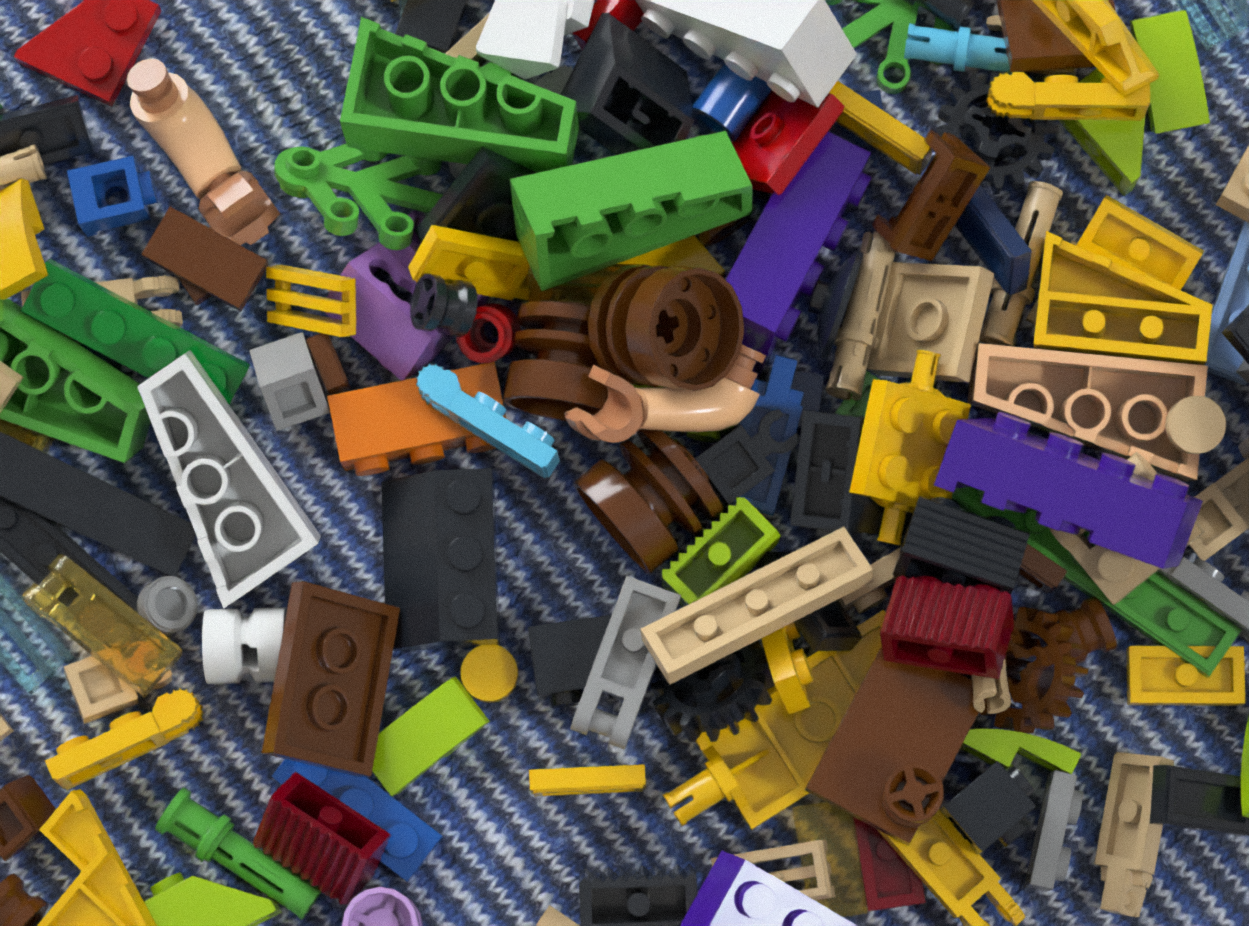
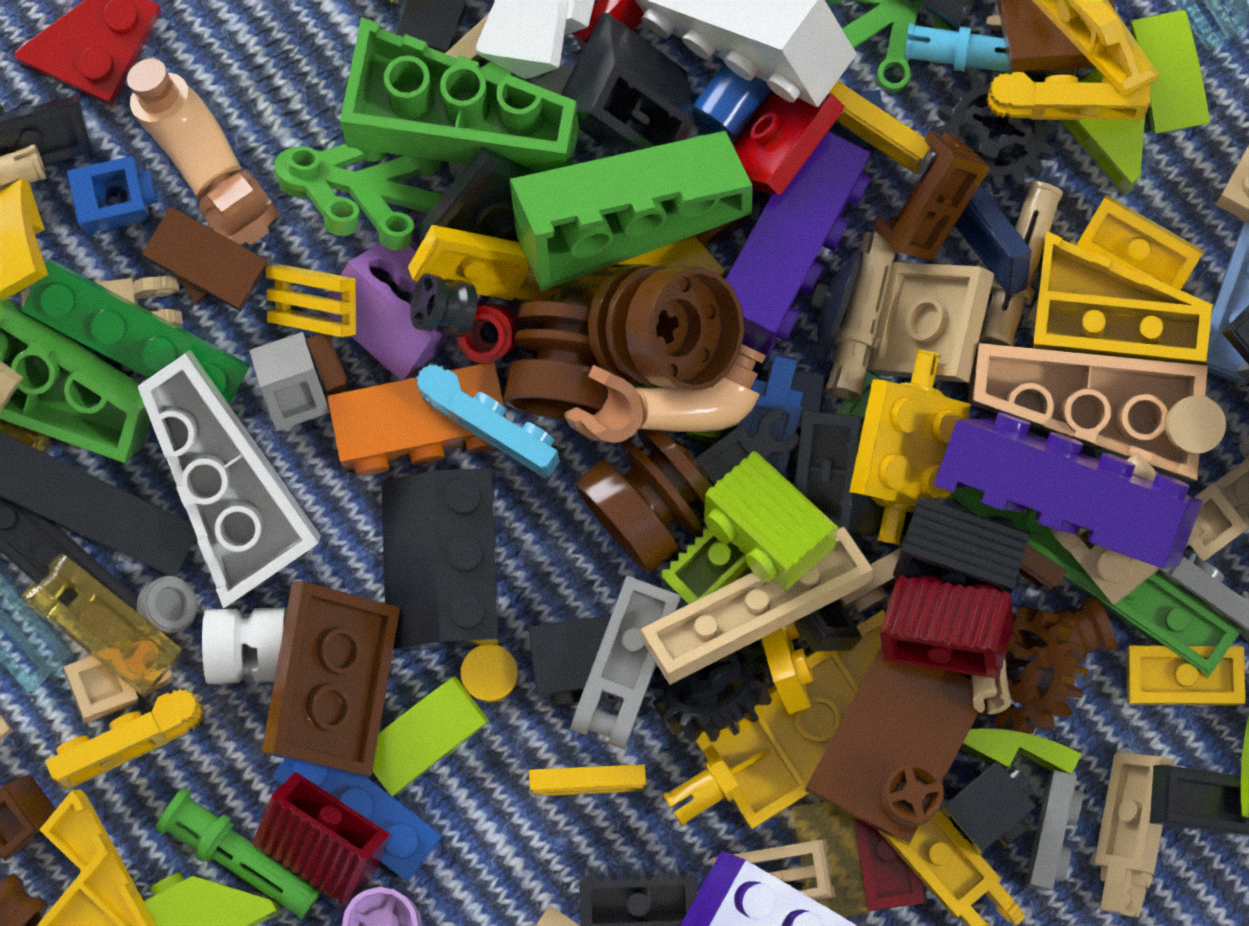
(768, 522): none -> lime brick

